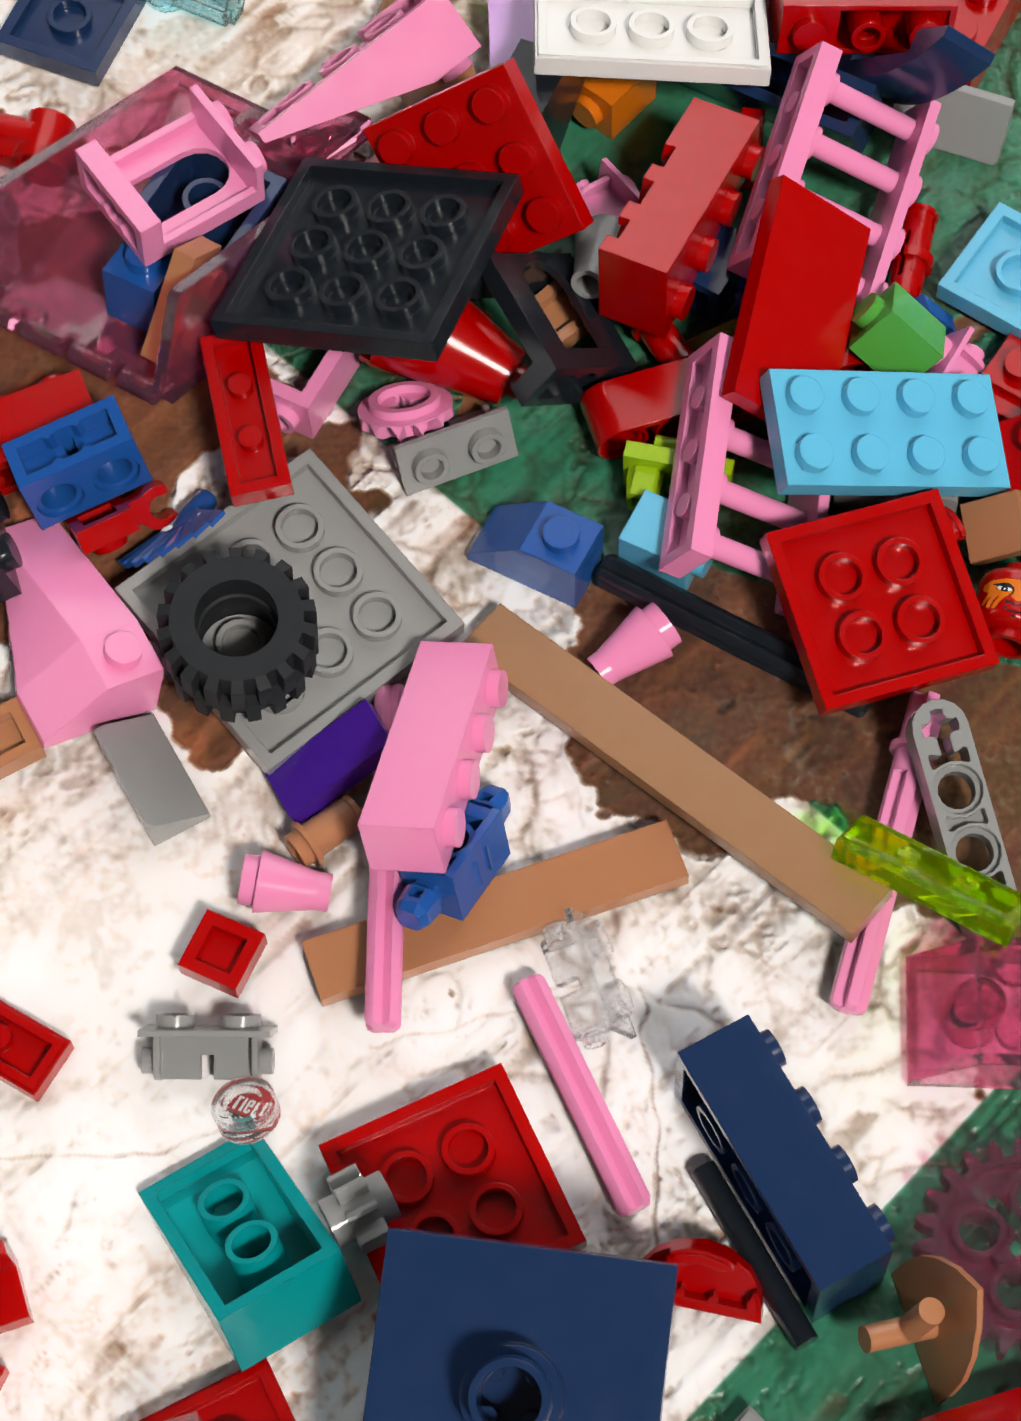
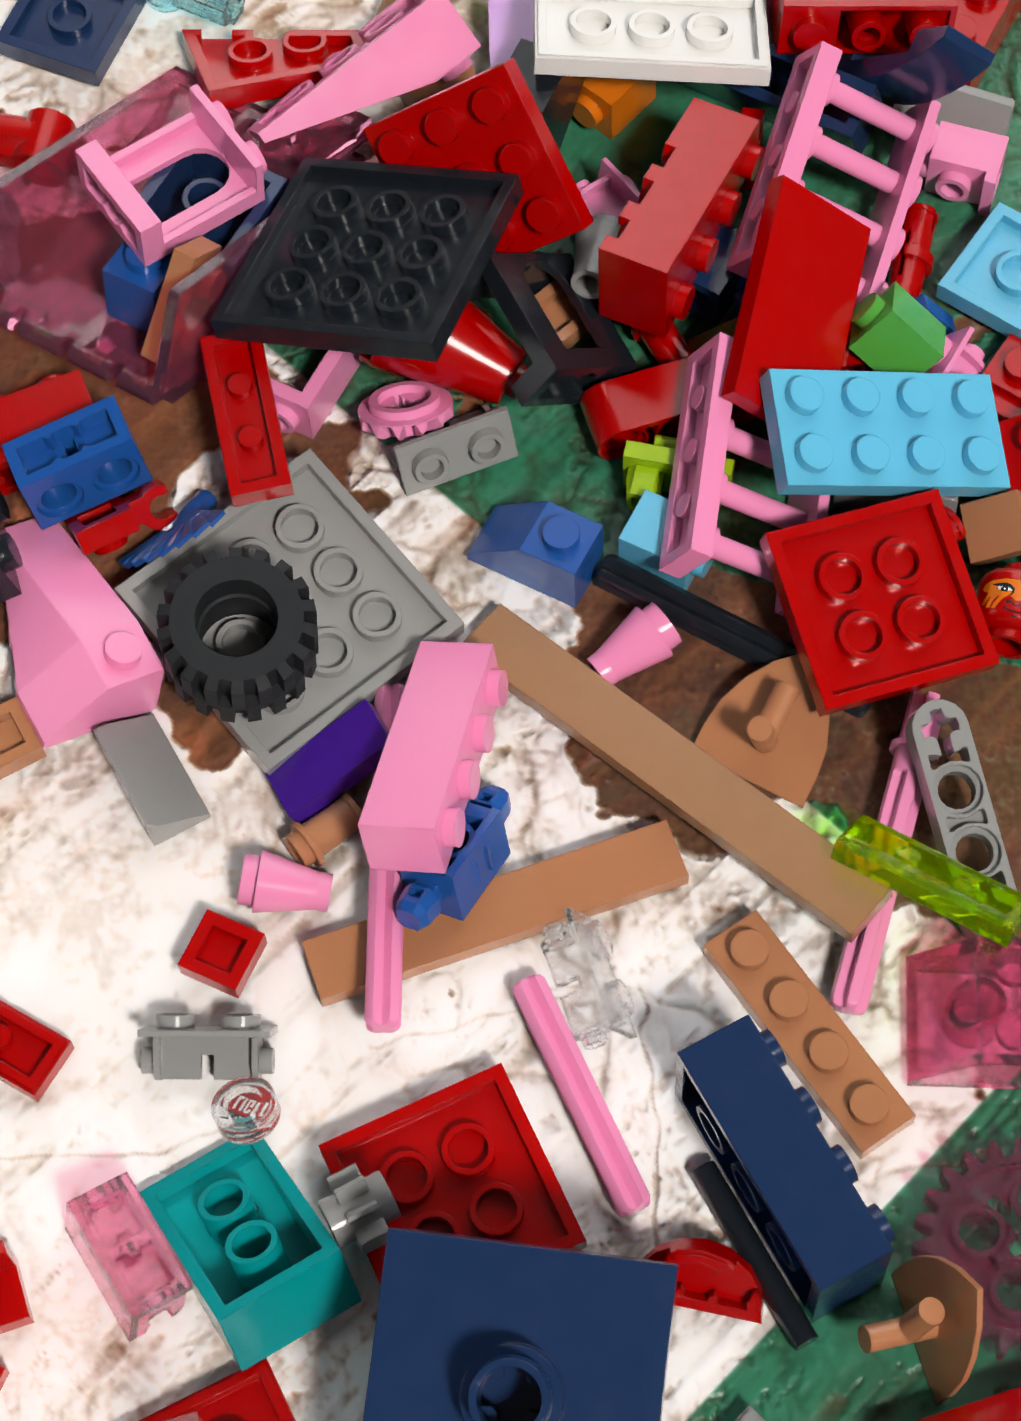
(126, 1254): none -> clear pink hinge
(258, 68): none -> red wing
(770, 731): none -> nougat shield
(810, 1033): none -> nougat plate
(965, 165): none -> bright pink brick

